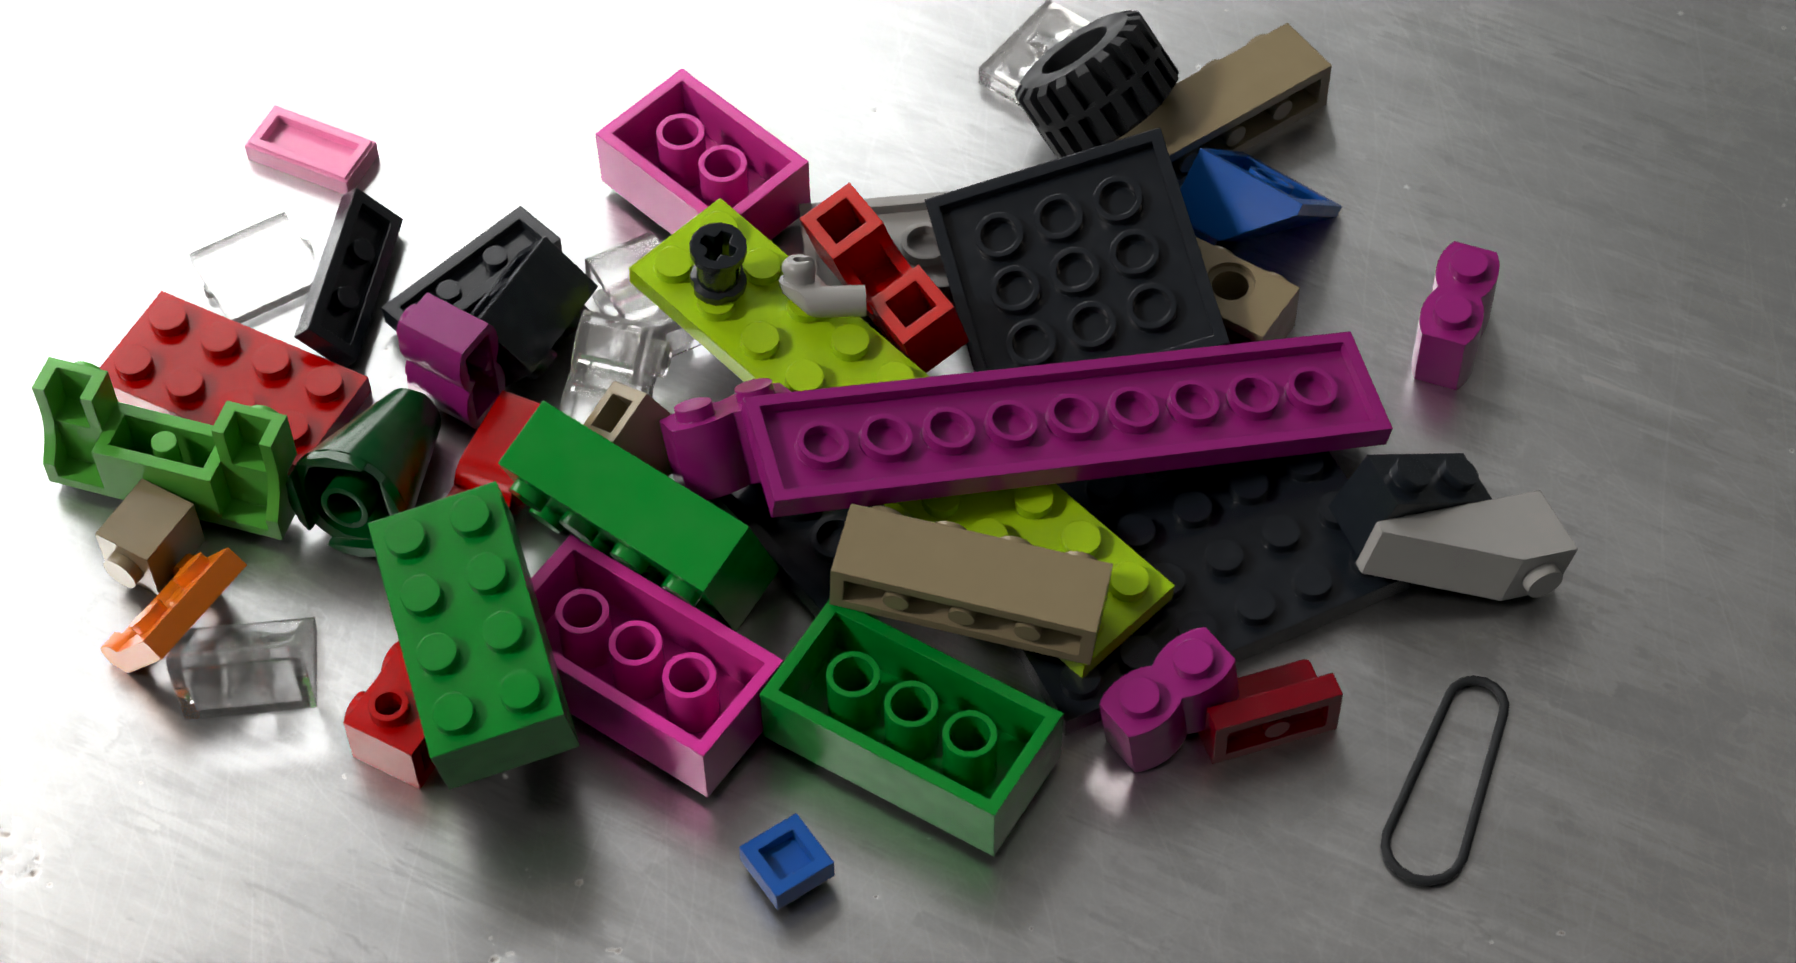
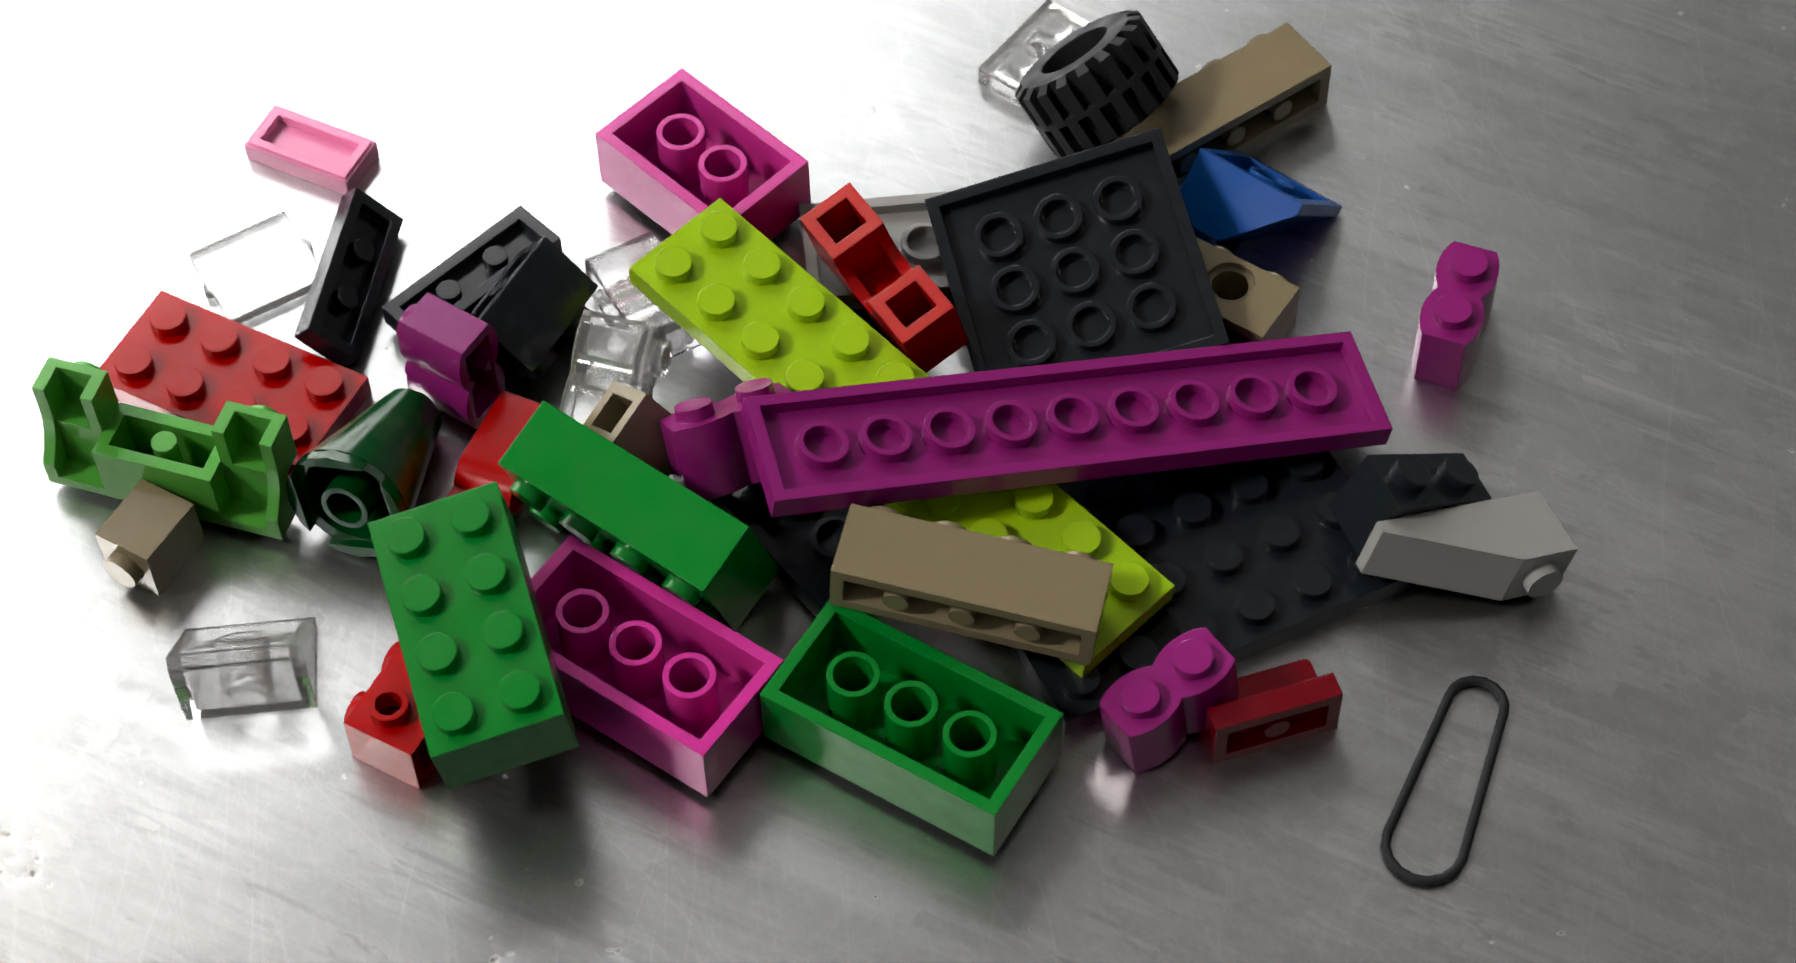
(174, 610): orange plate -> none
(718, 259): black bush -> none
(786, 861): blue plate -> none
(814, 295): light grey arm -> none

